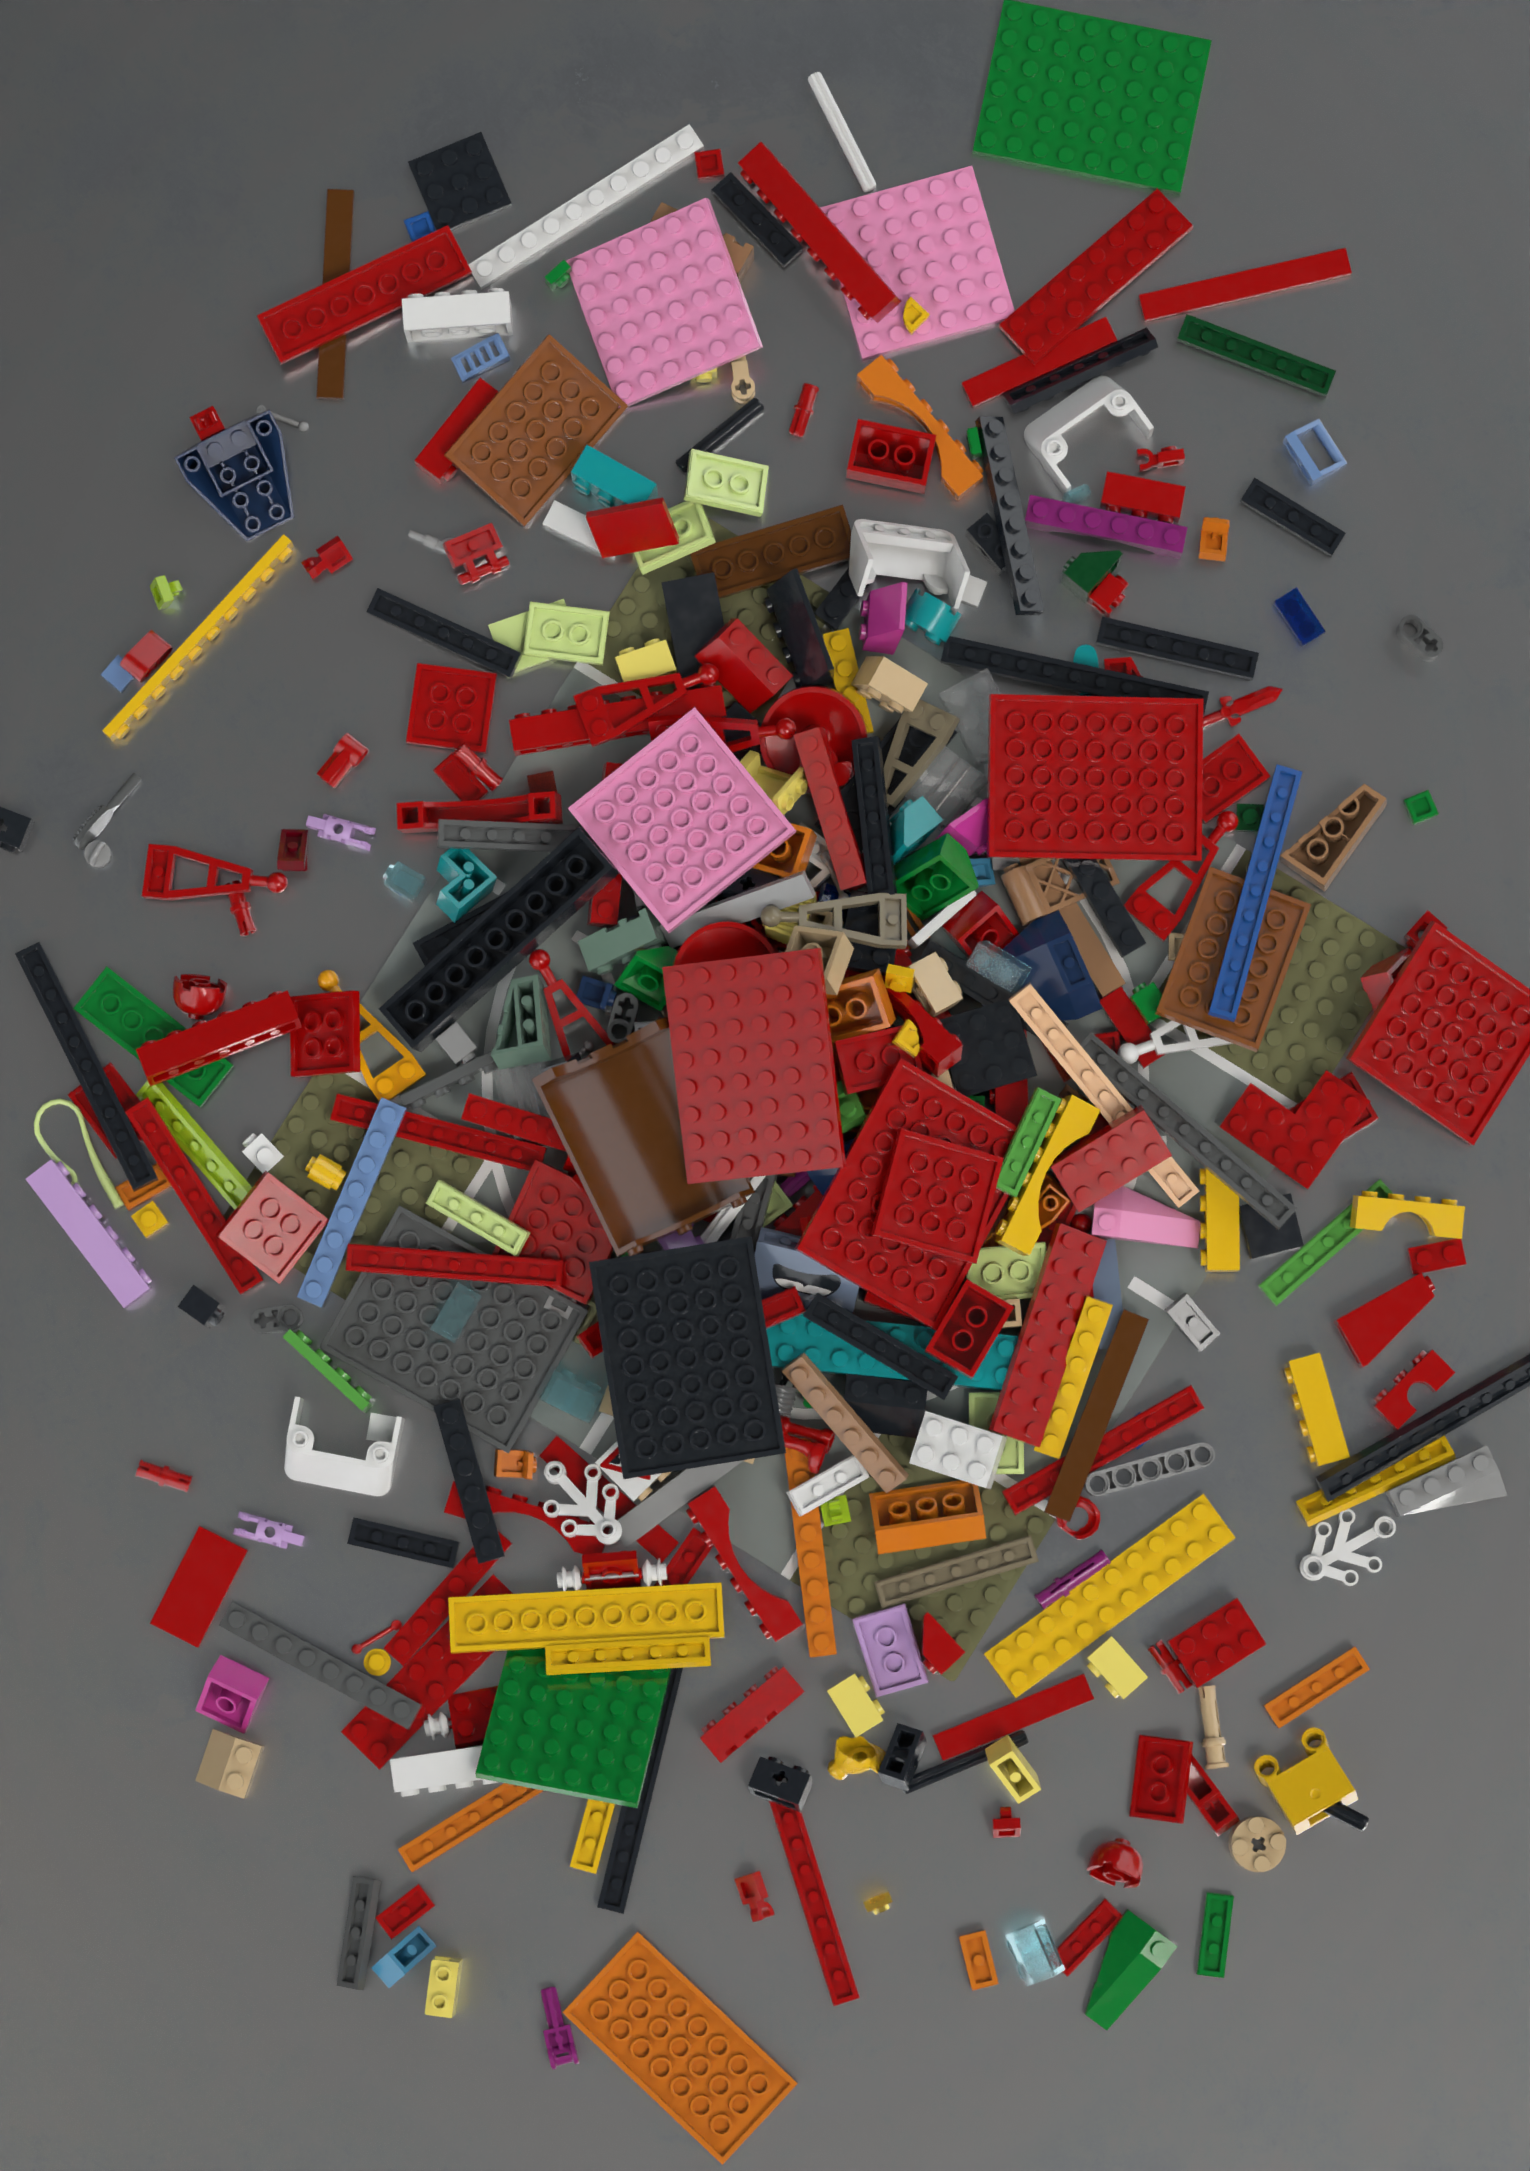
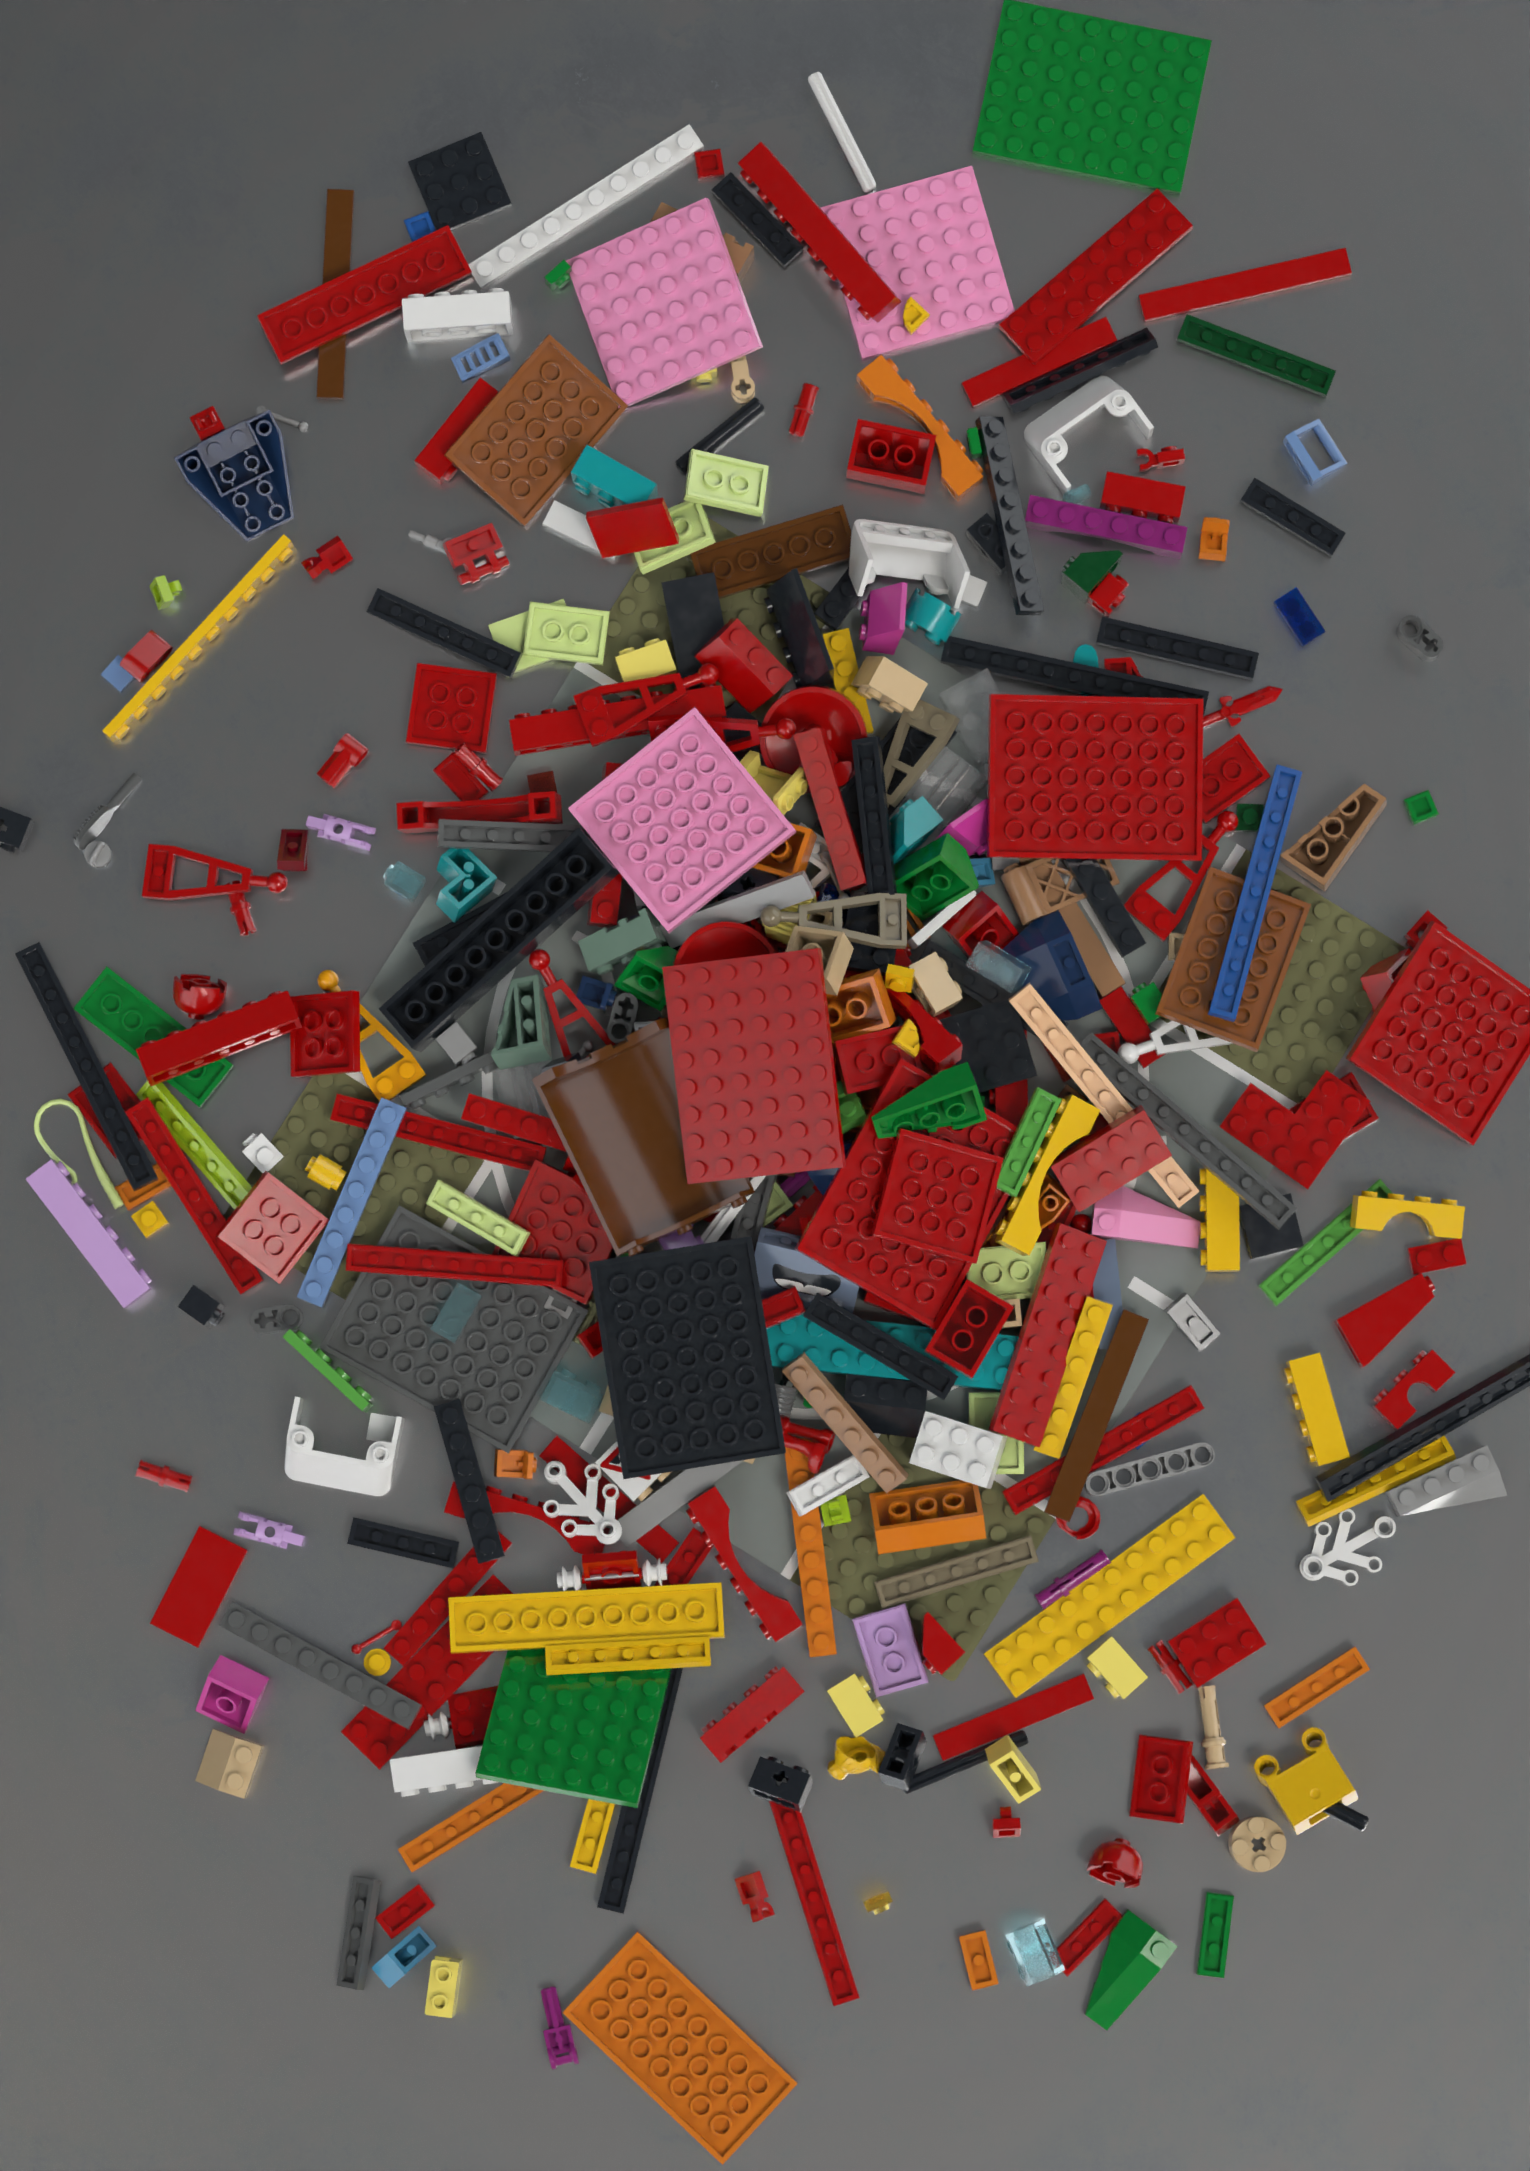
(942, 1101): none -> green wedge

